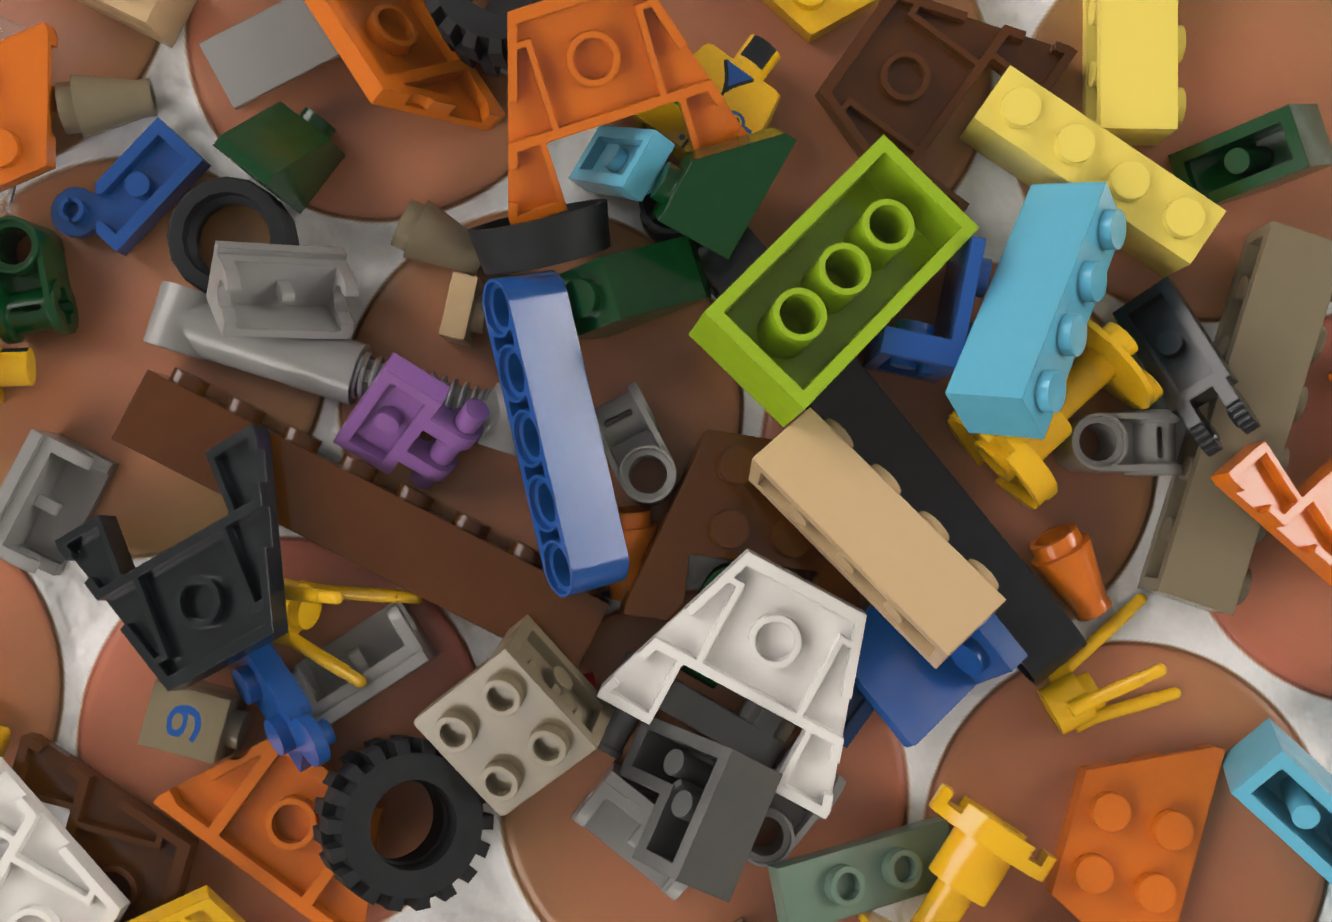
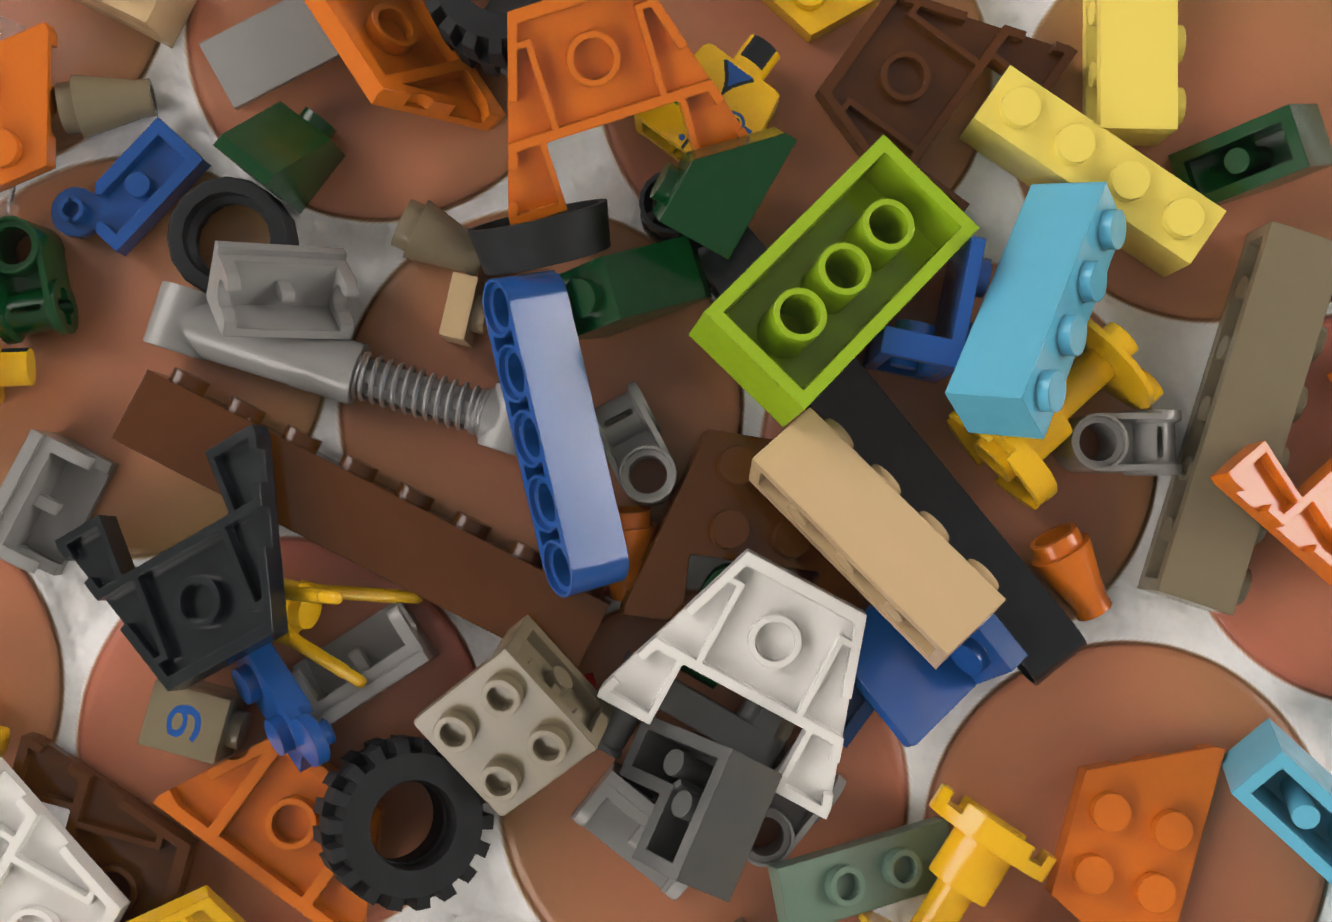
(394, 413): medium lavender plate -> none
(622, 162): medium azure plate -> none
(1076, 700): yellow plant -> none
(1183, 361): black hinge -> none

